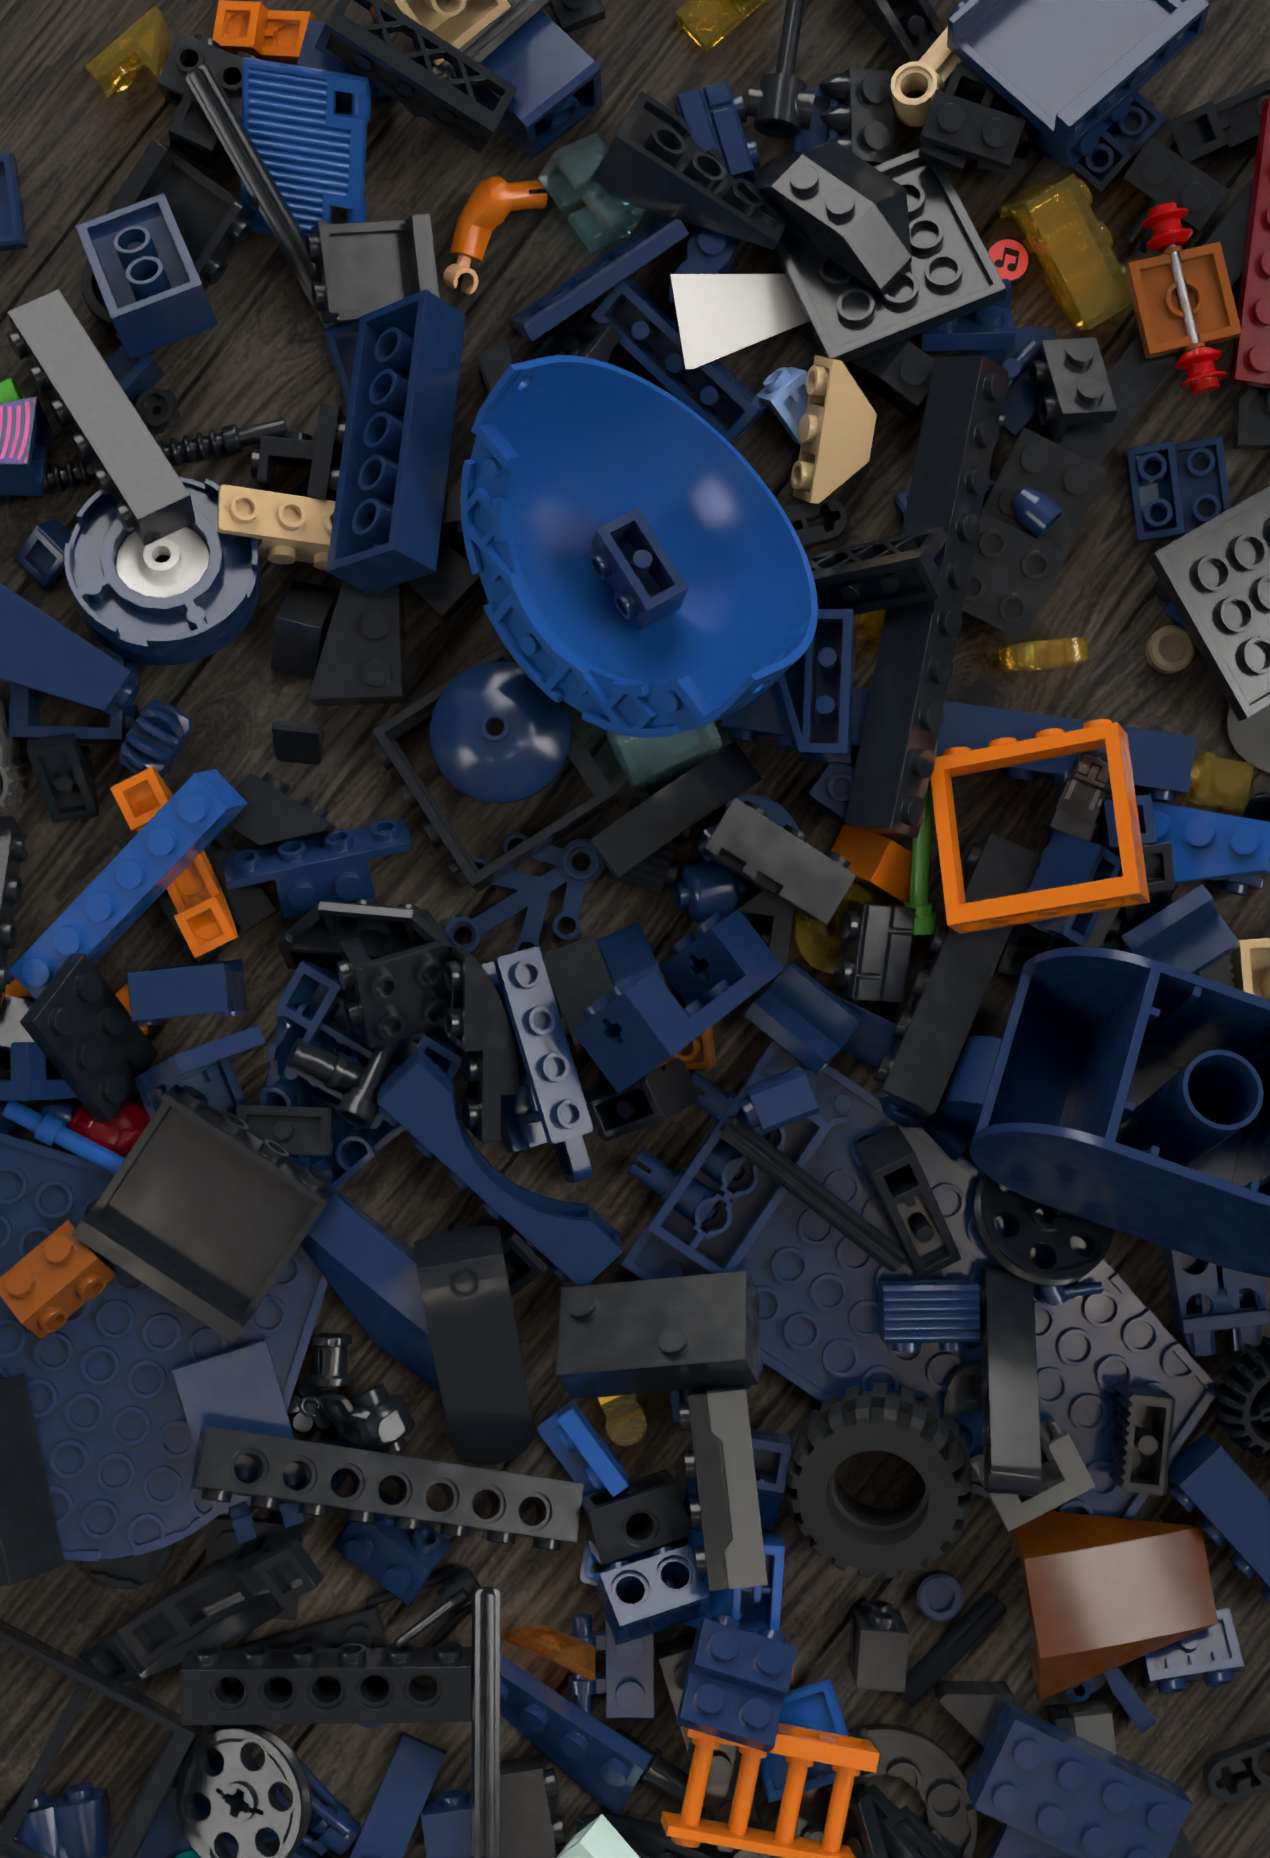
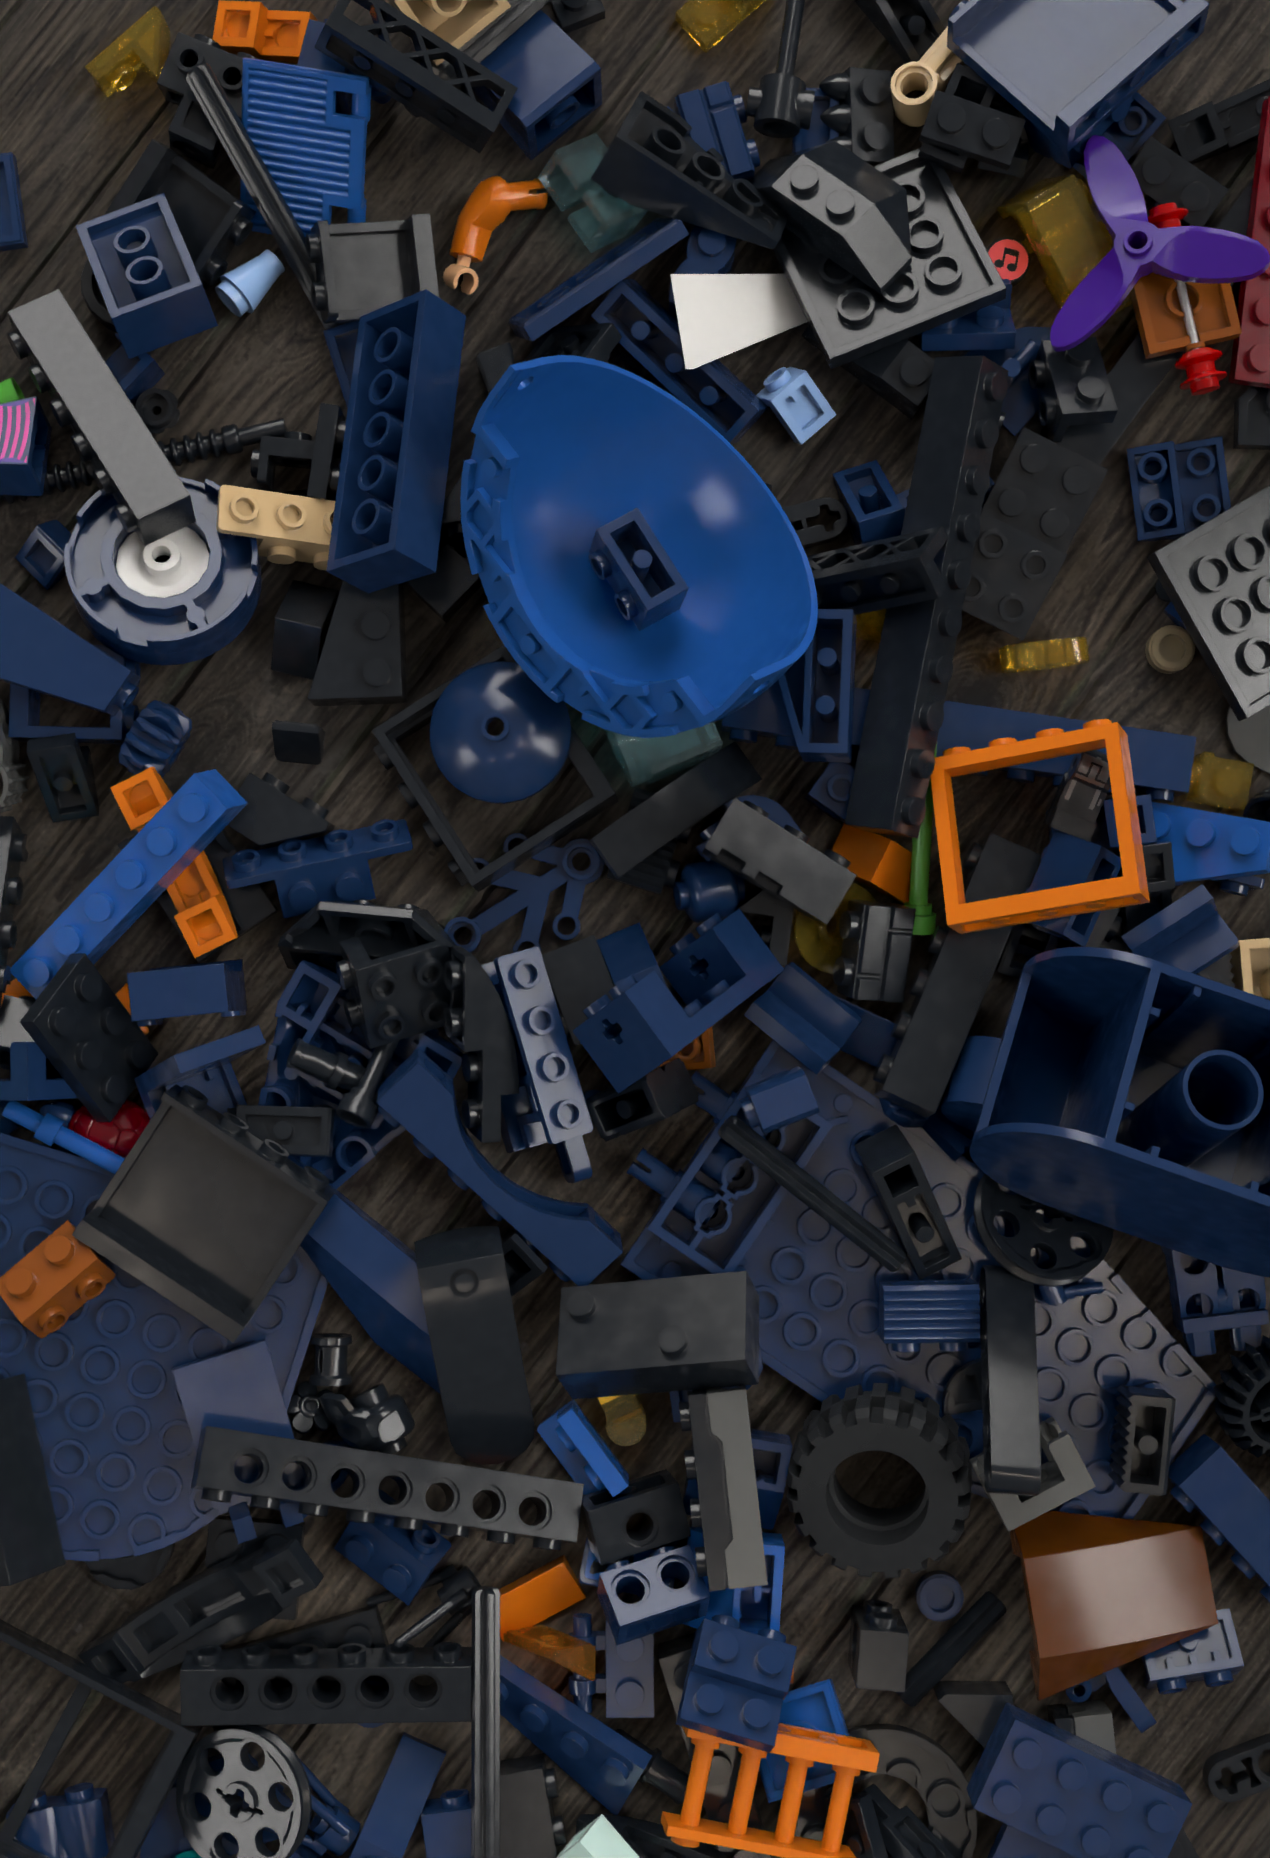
(248, 283): none -> light blue cone
(538, 1595): none -> orange slope
(833, 431): tan slope -> none
(869, 502): none -> dark blue slope
(1036, 511): dark blue hose -> none
(1141, 248): none -> dark purple piece

